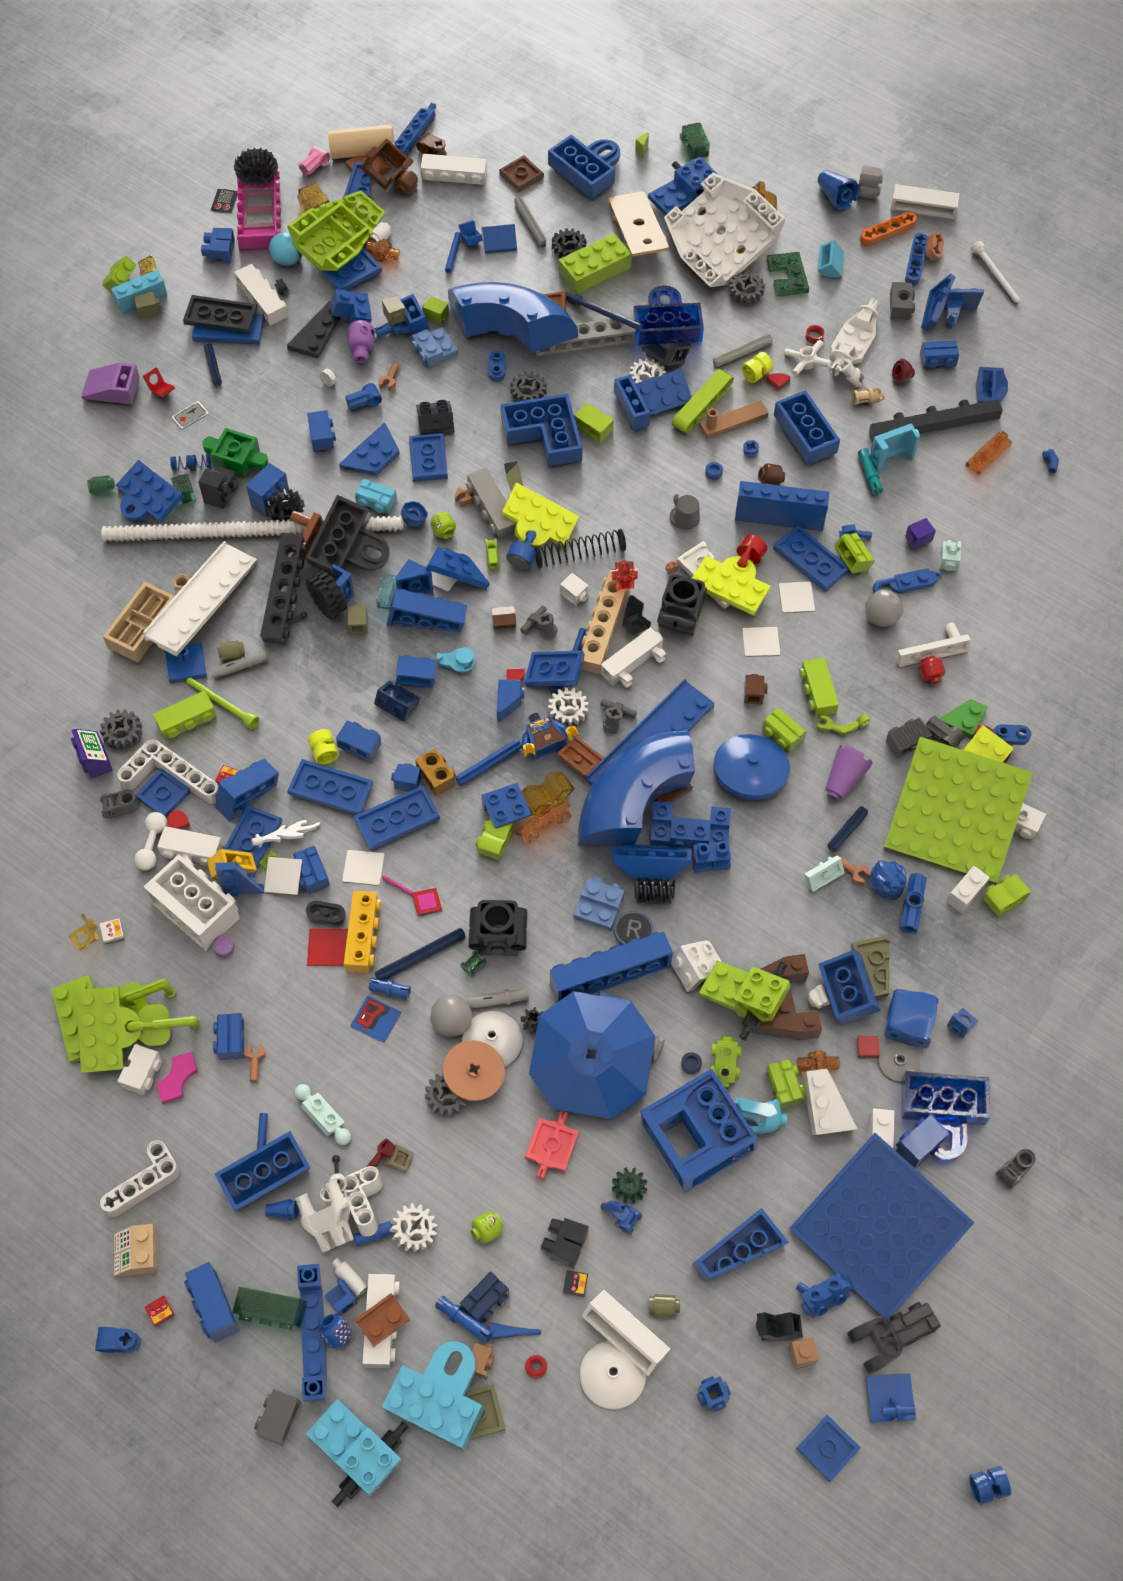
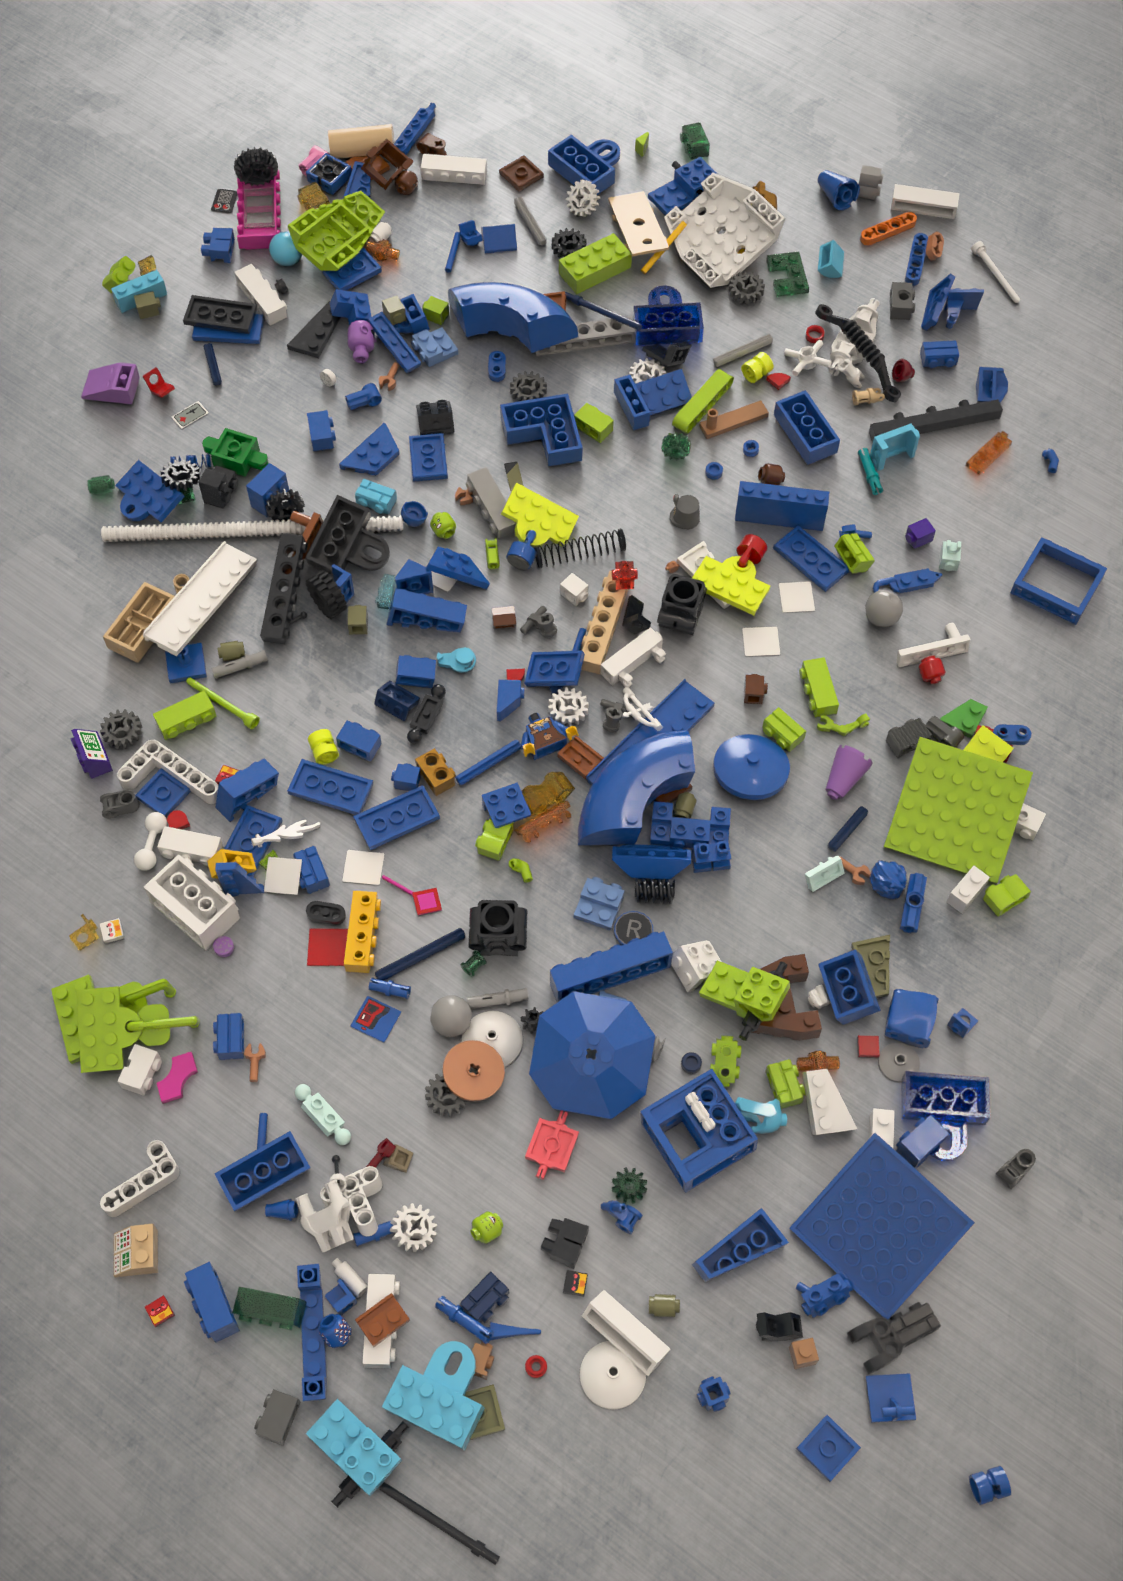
(113, 1340): blue piece -> none
(182, 475): none -> black gear
(329, 173): none -> piece
(394, 342): none -> blue plate
(426, 714): none -> black plate
(477, 1547): none -> black bar
(521, 867): none -> lime arm
(581, 196): none -> white gear
(635, 712): none -> white piece
(669, 240): none -> yellow bar
(676, 446): none -> clear green gear
(684, 805): none -> olive brick
(700, 1111): none -> white axle
(864, 346): none -> black piece
(1048, 601): none -> blue window

